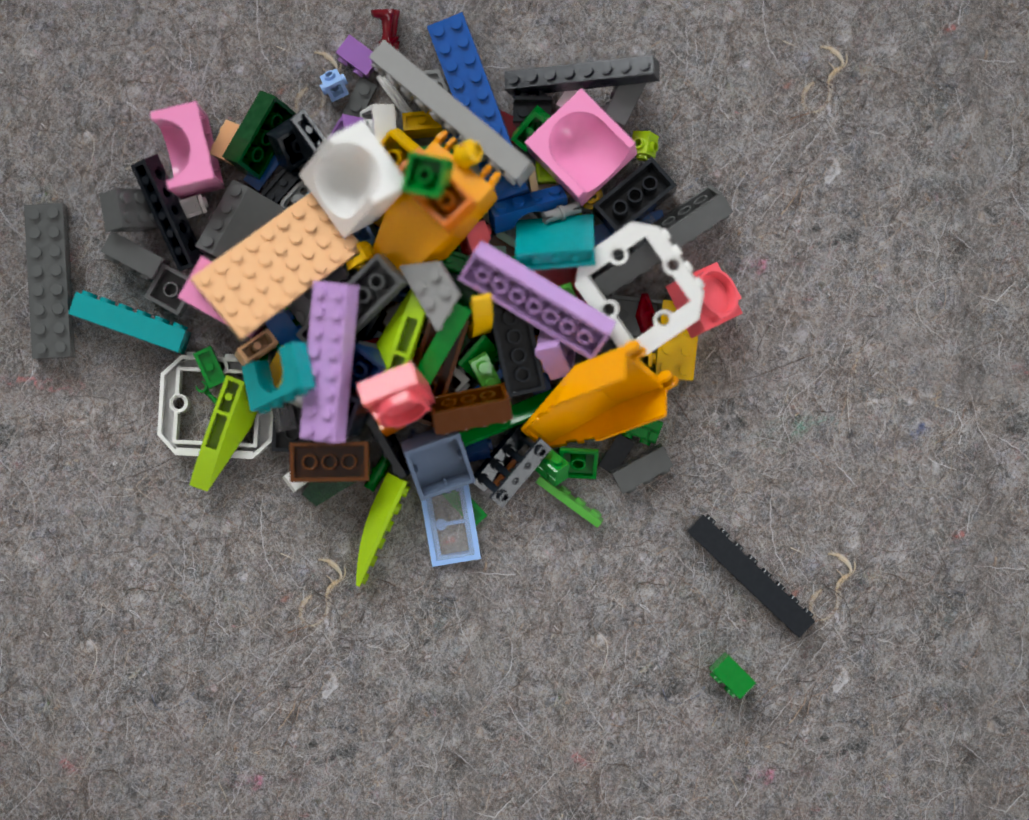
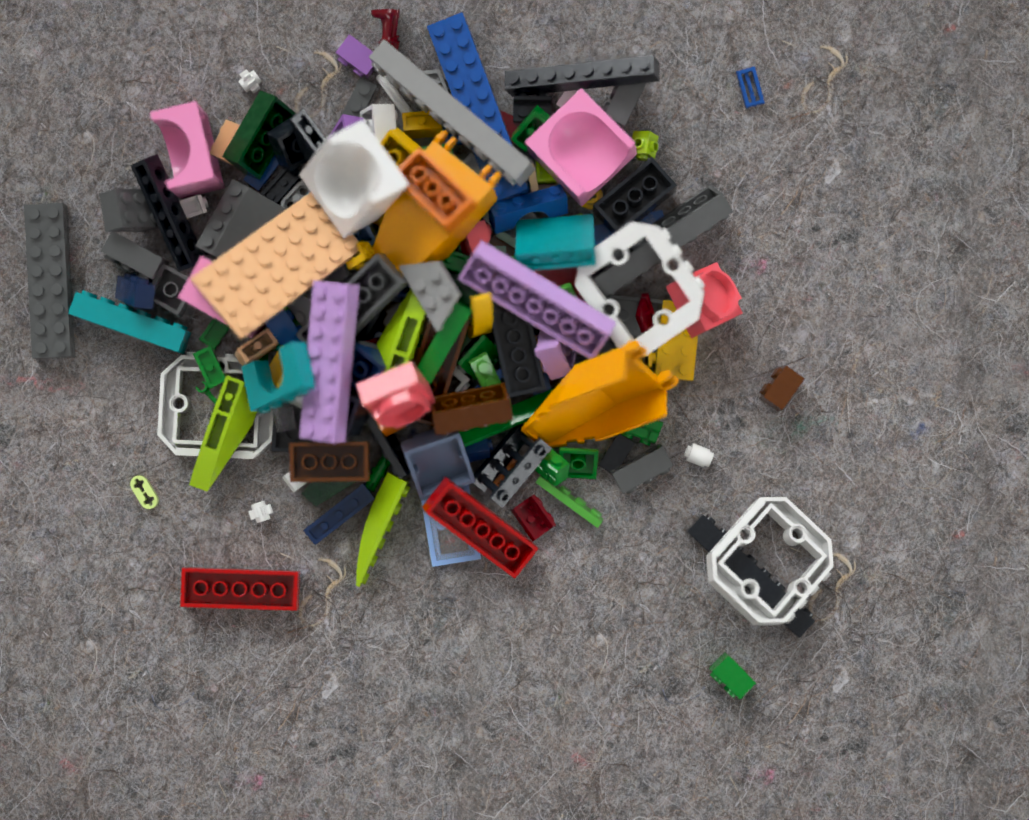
(135, 291): none -> dark blue brick
(141, 494): none -> yellowish green beam
(214, 333): none -> green tile
(240, 588): none -> red brick
(250, 81): none -> white gear
(260, 511): none -> white gear
(334, 84): light blue brick -> none
(339, 514): none -> dark blue plate
(427, 175): green slope -> none
(467, 153): yellow head -> none
(480, 527): none -> red brick
(533, 517): none -> dark red bracket
(561, 212): light grey pin -> none
(698, 455): none -> white brick
(743, 91): none -> blue tile
(781, 388): none -> reddish brown brick
(809, 537): none -> white panel

